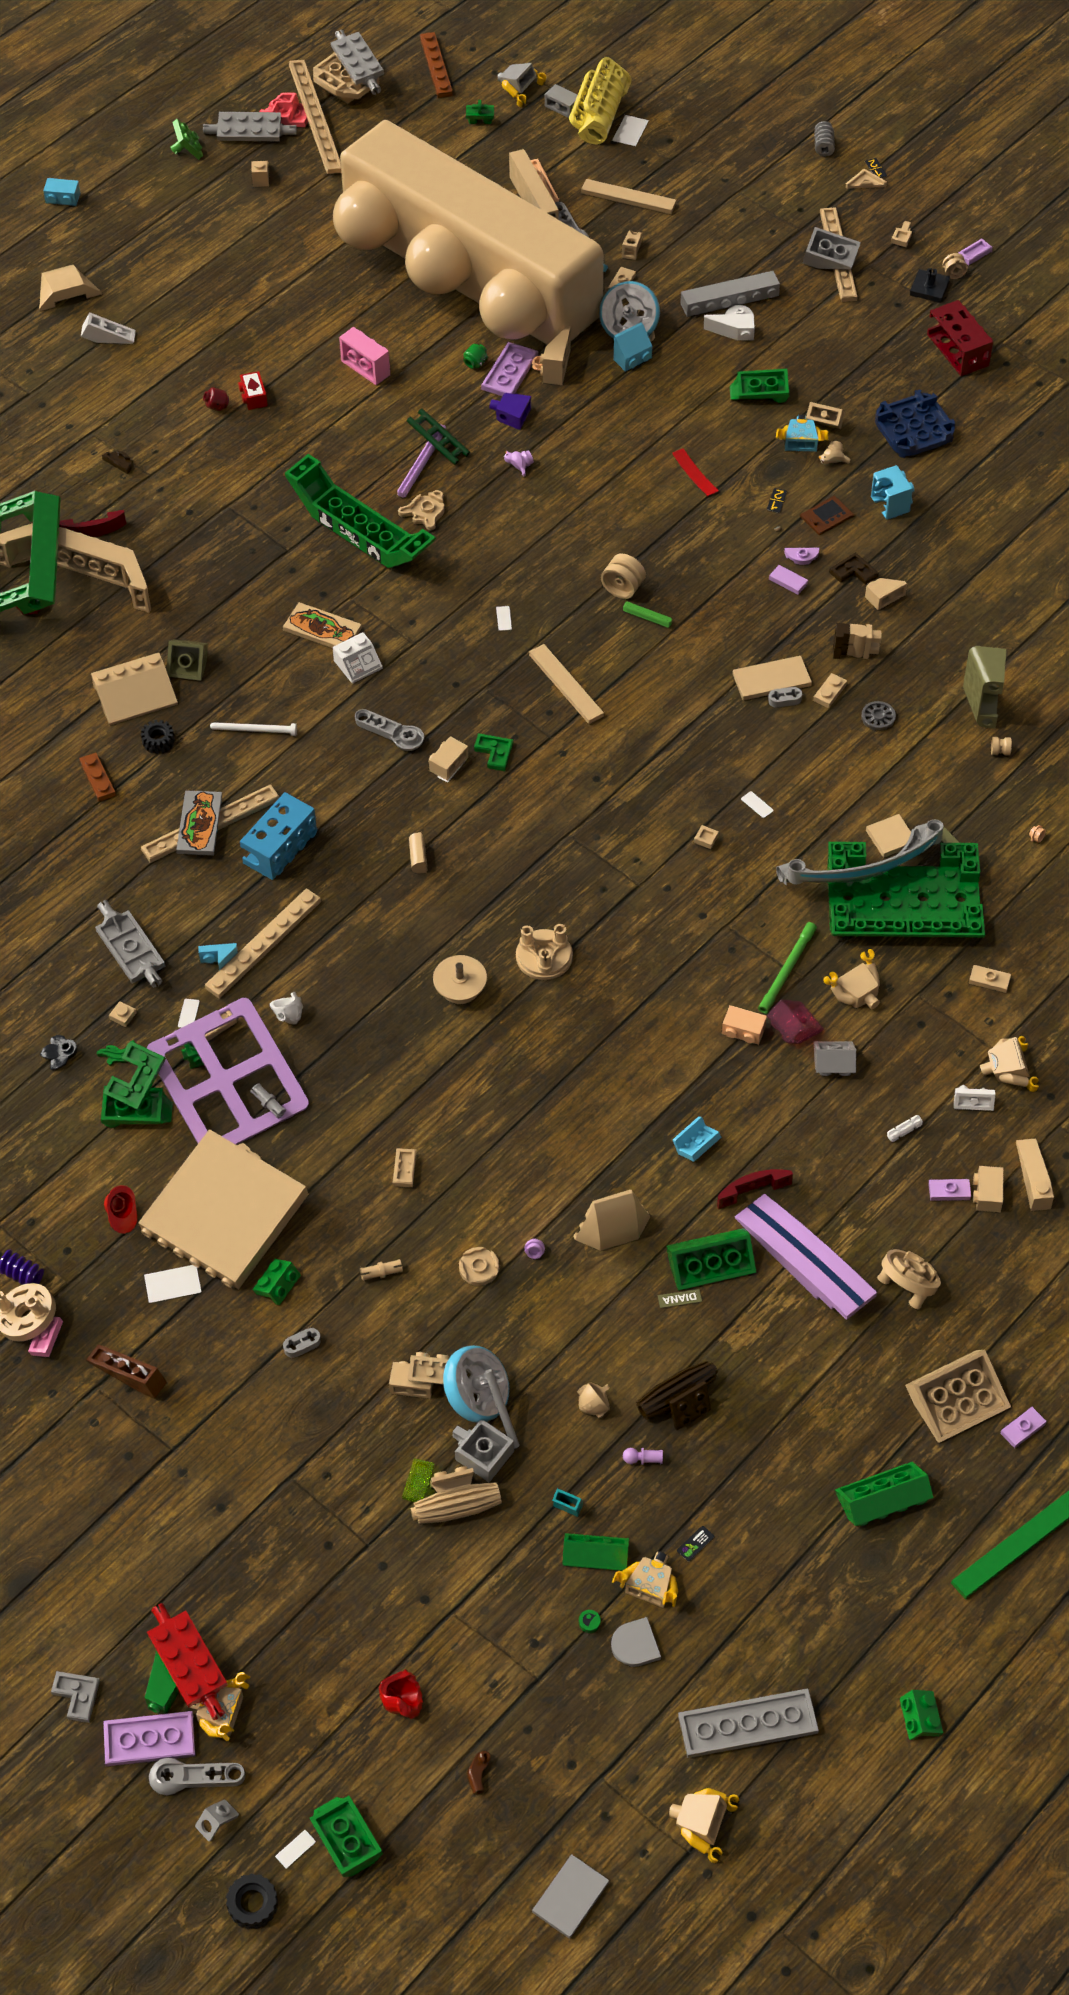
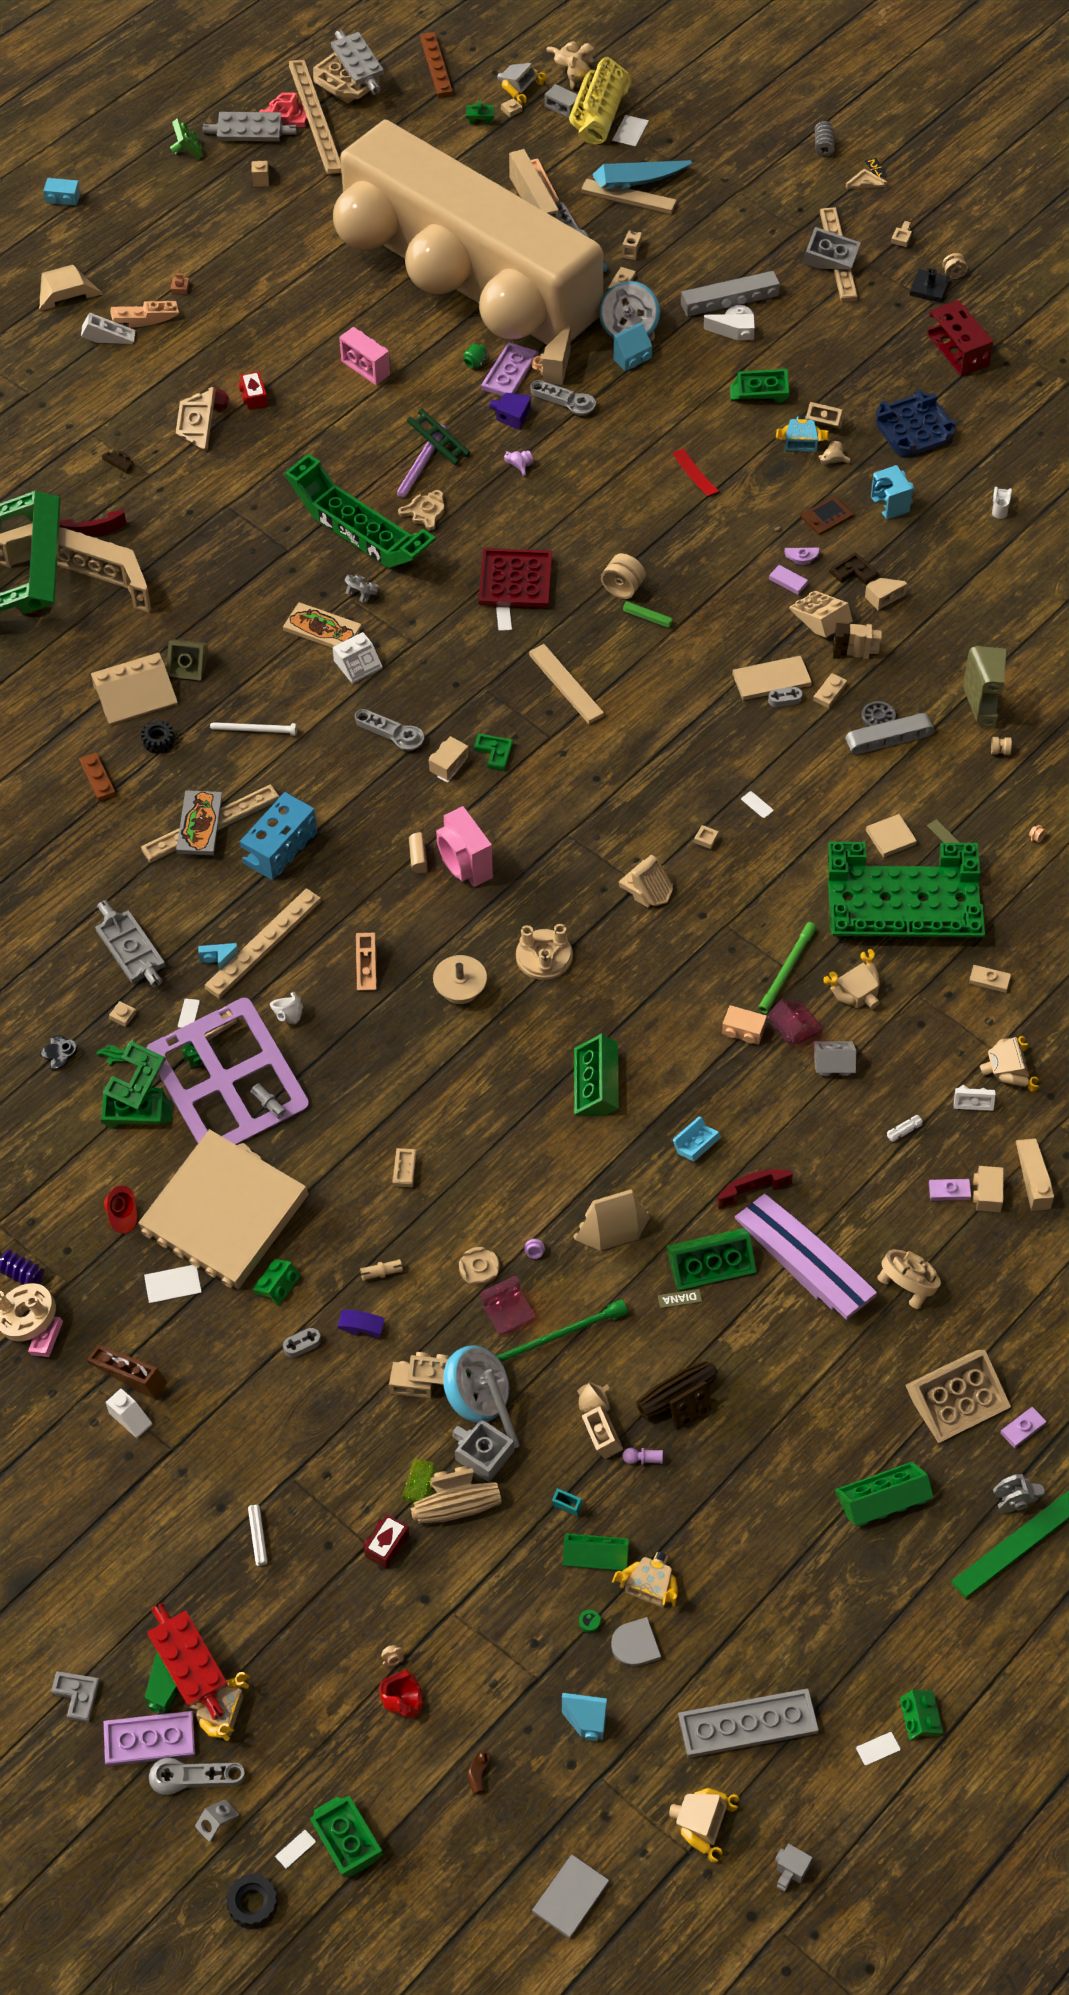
(128, 1413): none -> white slope
(150, 314): none -> light nougat slope
(179, 284): none -> nougat tile
(196, 418): none -> tan wing
(257, 1535): none -> white axle
(355, 1321): none -> dark purple slope
(359, 583): none -> light grey plate
(366, 961): none -> light nougat slope
(386, 1541): none -> brick
(392, 1655): none -> tan plate
(465, 848): none -> bright pink container
(506, 1305): none -> clear pink bracket
(511, 107): none -> tan plate
(515, 577): none -> dark red plate
(574, 60): none -> tan animal
(578, 404): none -> light grey beam
(585, 1715): none -> medium azure slope
(596, 1077): none -> green slope
(602, 1432): none -> tan brick
(614, 1311): none -> green hose
(634, 174): none -> medium azure wedge
(648, 883): none -> tan piece
(695, 1543): black sticker -> none
(776, 500): black sticker -> none
(792, 1865): none -> light grey brick
(822, 612): none -> tan slope
(878, 1748): none -> white sticker
(889, 733): none -> light grey beam
(920, 840): light grey panel -> none
(976, 251): lavender tile -> none
(1001, 502): none -> white piece
(1017, 1493): none -> light grey hinge

